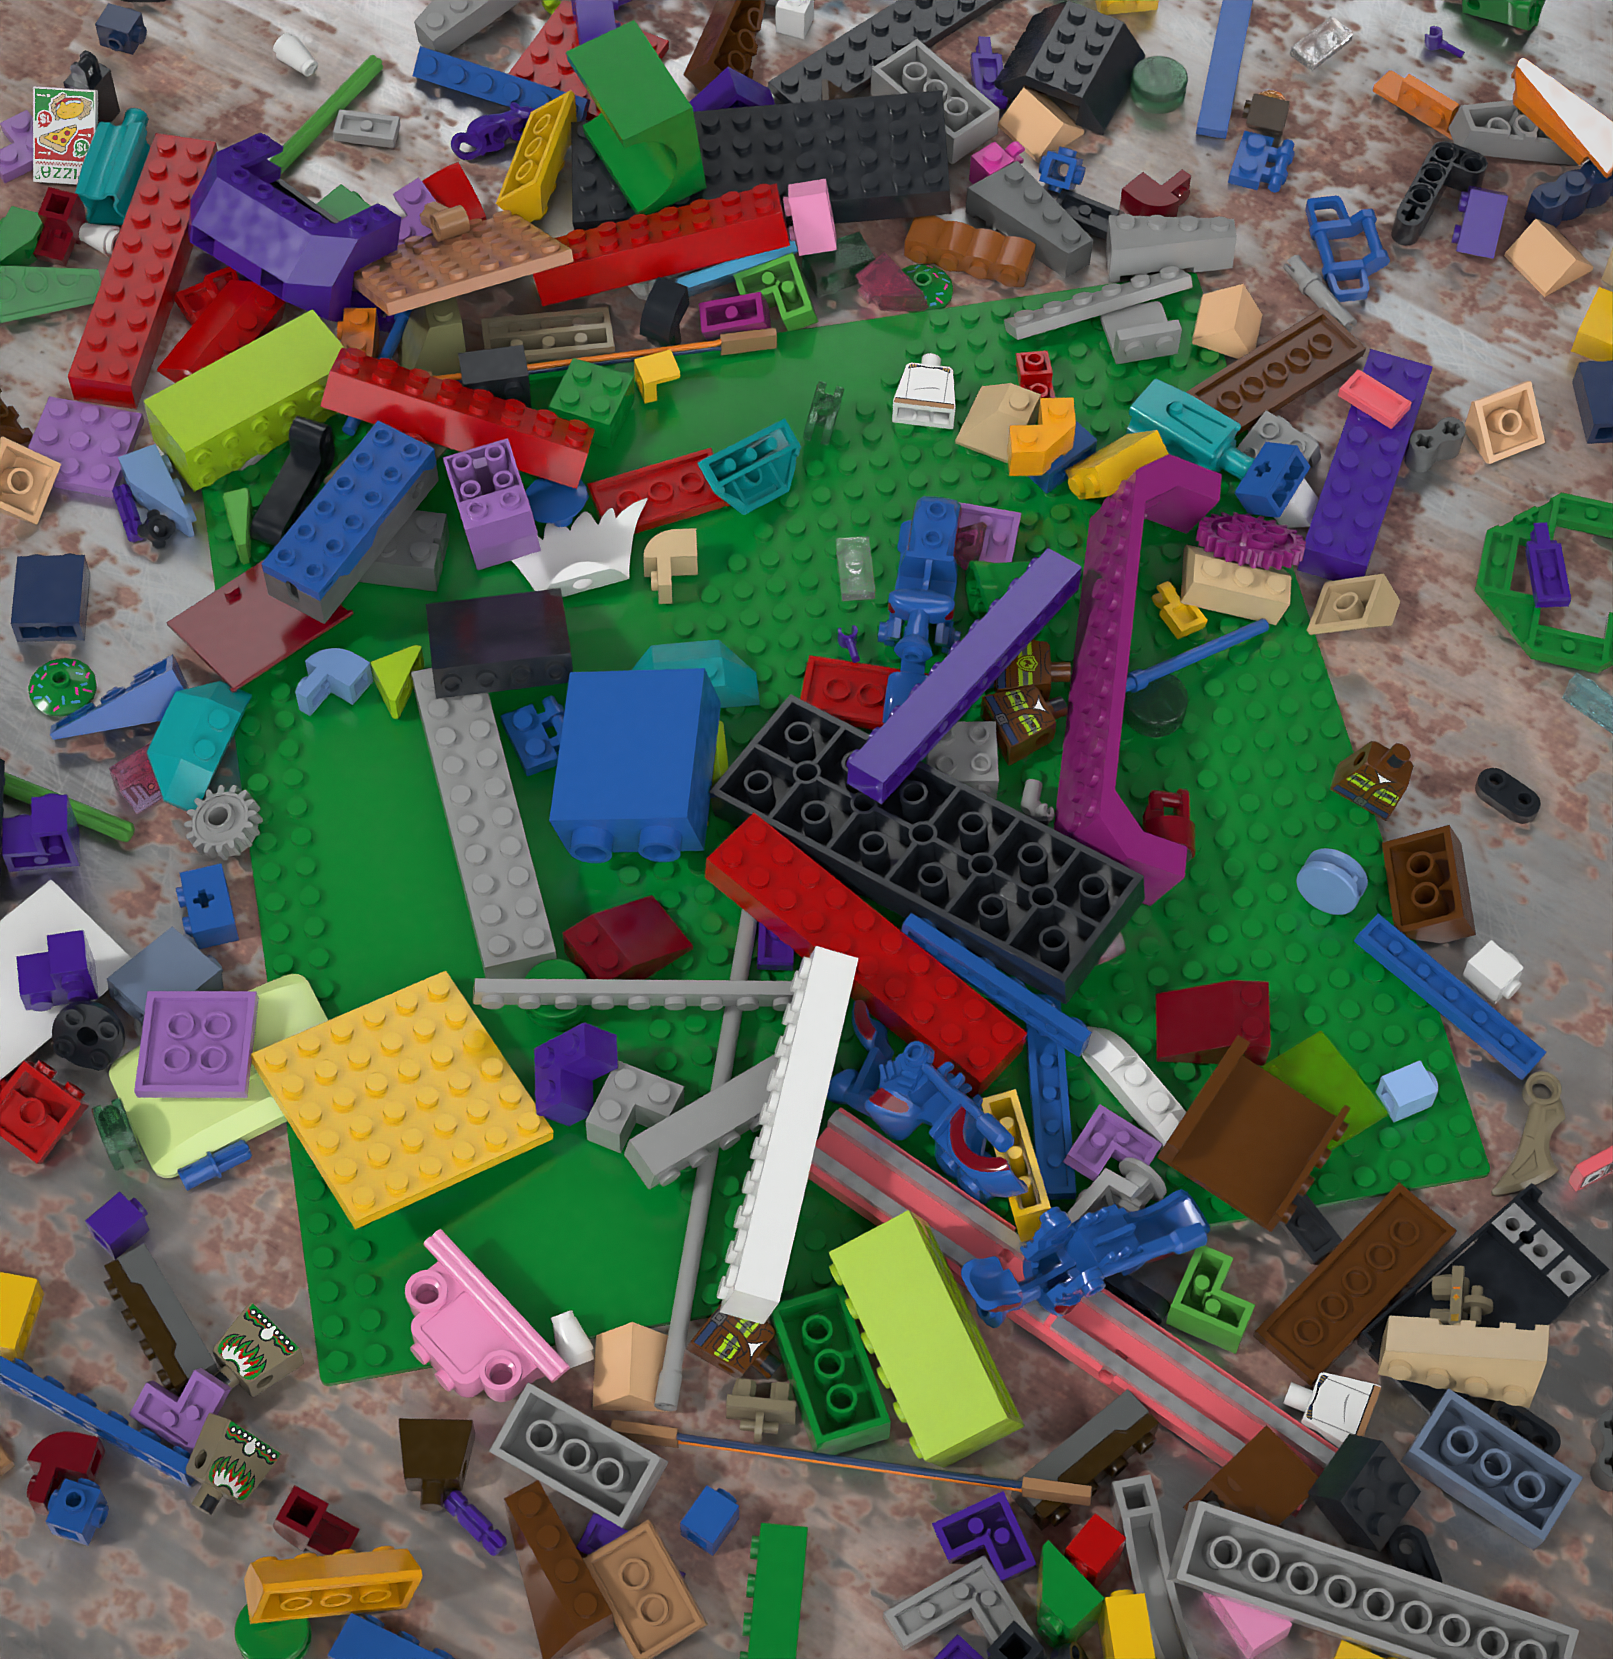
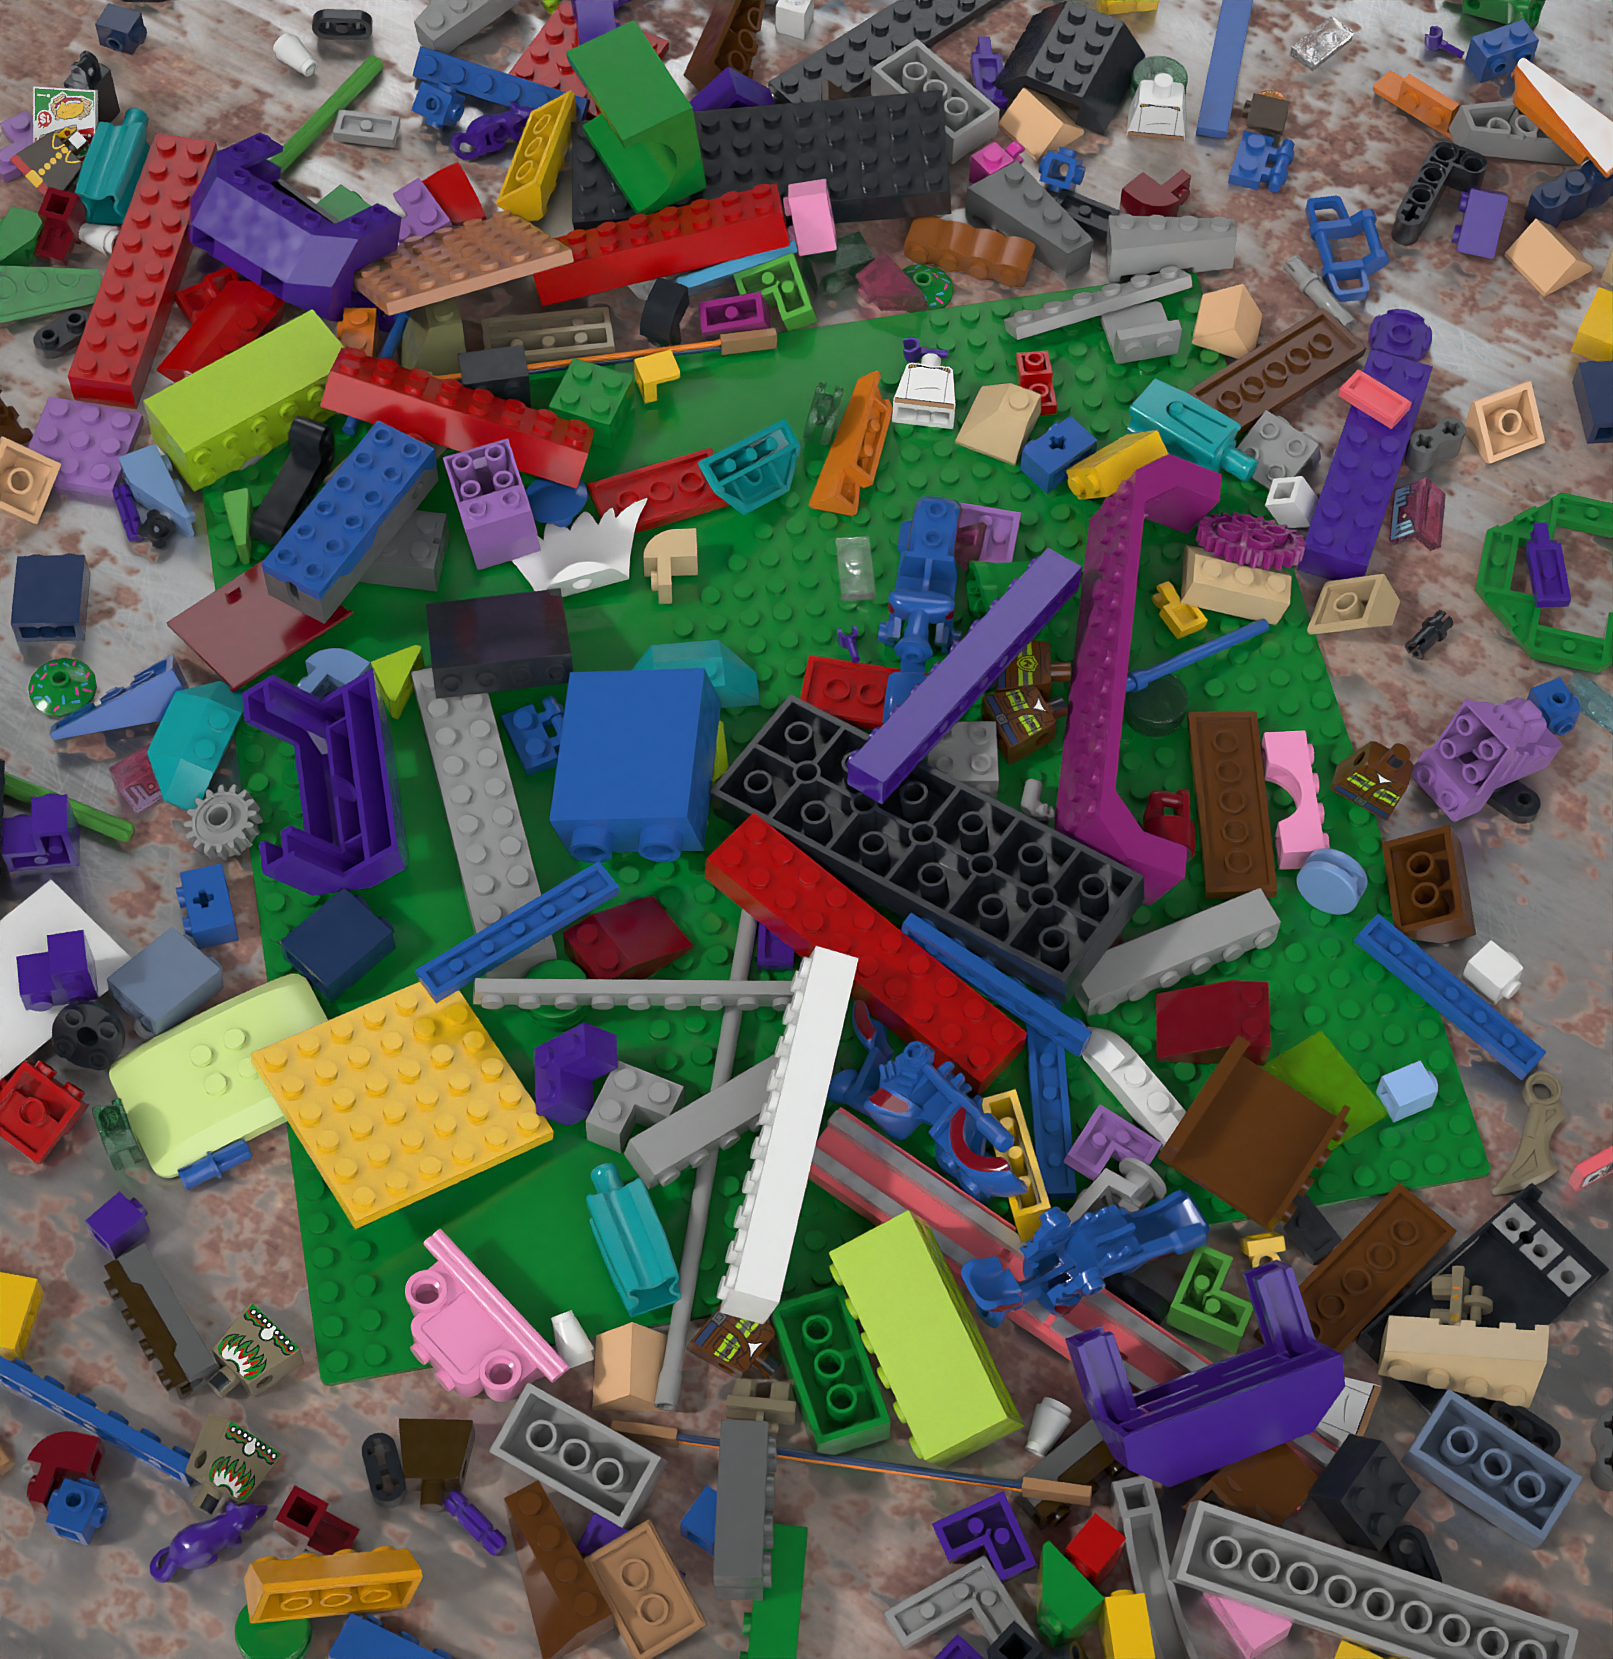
(51, 161): none -> dark brown torso
(65, 334): none -> black plate
(180, 1418): medium lavender plate -> none
(196, 1044): medium lavender plate -> none
(200, 1542): none -> dark purple animal
(338, 944): none -> dark blue brick
(342, 24): none -> black plate
(345, 786): none -> dark purple wedge
(392, 1467): none -> black beam
(439, 104): none -> blue brick
(445, 221): medium nougat piece -> none
(517, 932): none -> blue plate
(632, 1242): none -> teal piece
(742, 1518): none -> dark grey piece
(855, 449): none -> orange wedge
(914, 352): none -> dark purple hand
(1035, 447): light orange brick -> none
(1047, 1426): none -> white cone
(1158, 109): none -> white torso
(1178, 951): none -> light grey brick
(1221, 1408): none -> dark purple wedge
(1231, 804): none -> reddish brown plate
(1262, 1245): none -> yellow tile
(1272, 479): blue brick -> none
(1288, 764): none -> bright pink arch
(1400, 334): none -> dark purple tile
(1418, 514): none -> clear pink panel
(1432, 631): none -> black pin
(1483, 751): none -> medium lavender brick
(1500, 50): none -> blue brick
(1557, 704): none -> blue brick

